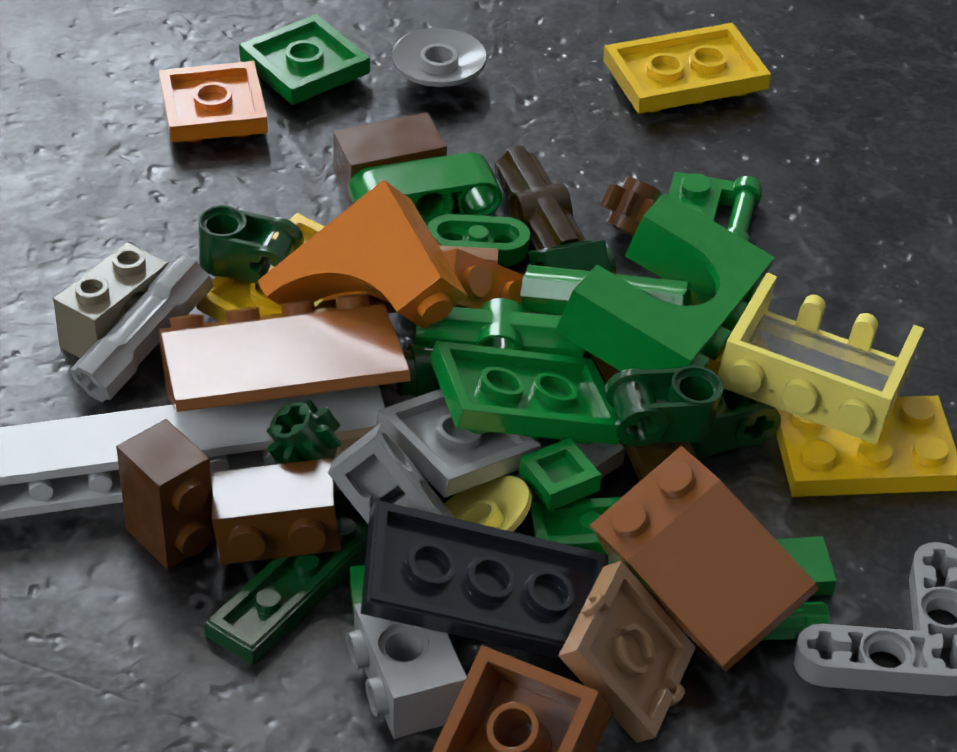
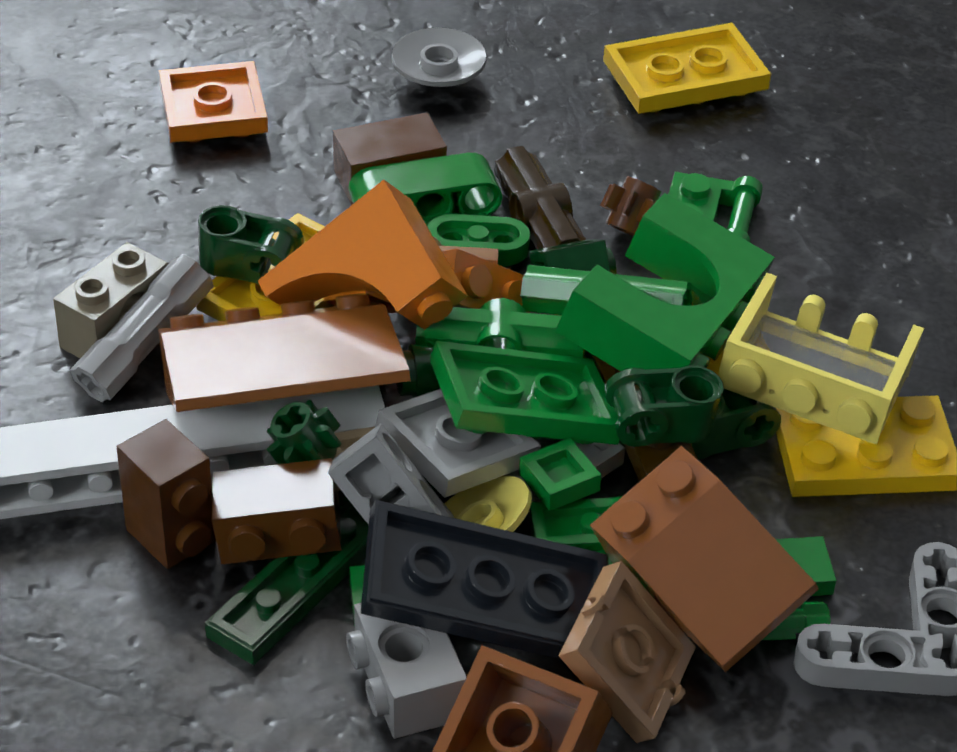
(305, 59): green plate -> none

